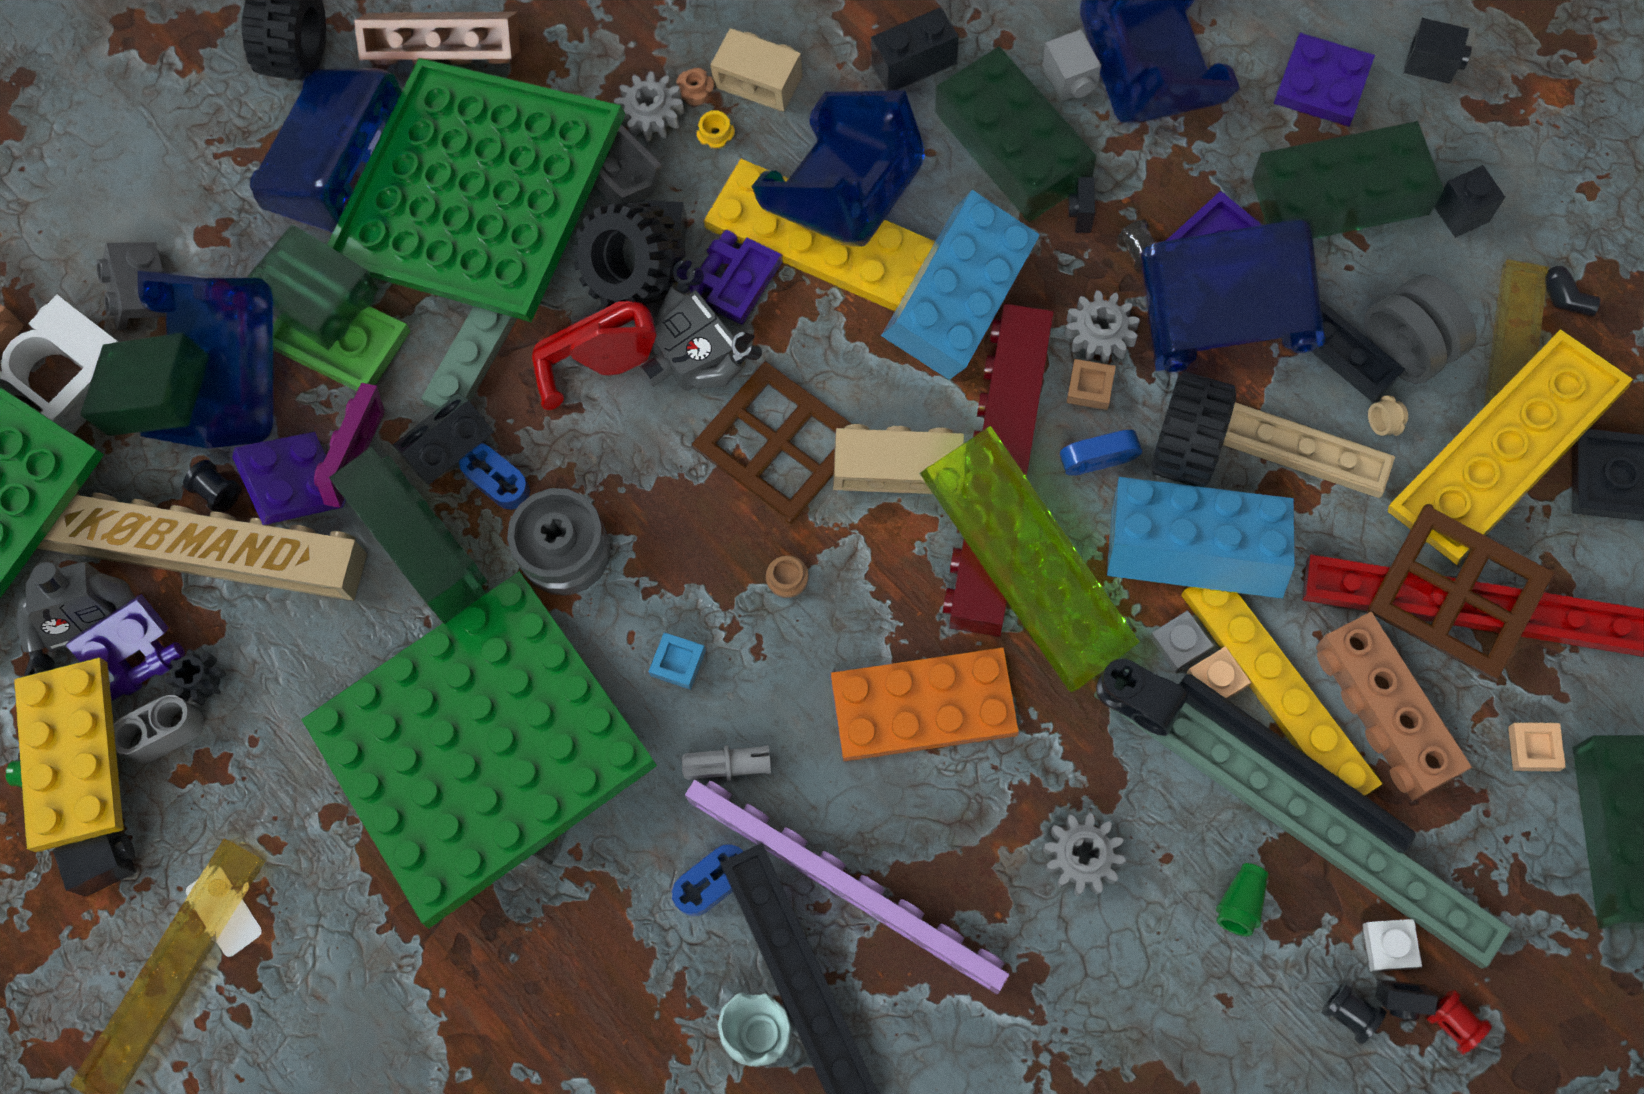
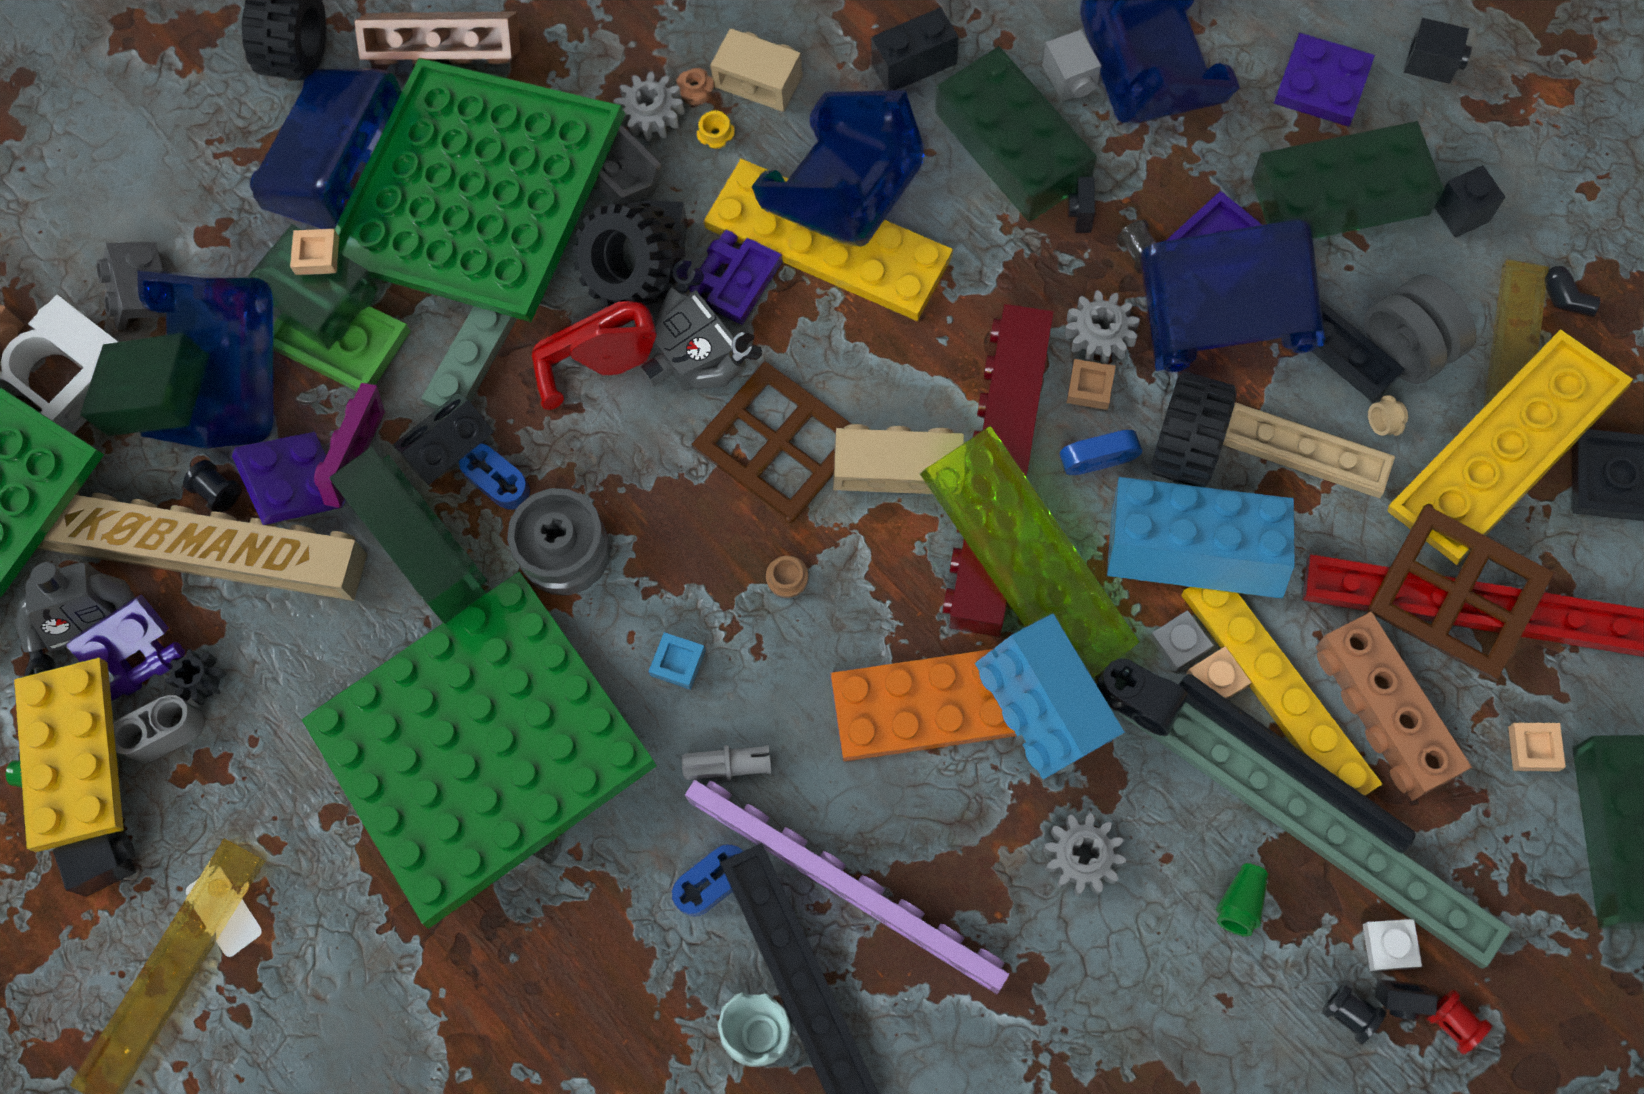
(314, 251): none -> light nougat plate
(960, 285): dark azure brick -> none
(1048, 696): none -> dark azure piece

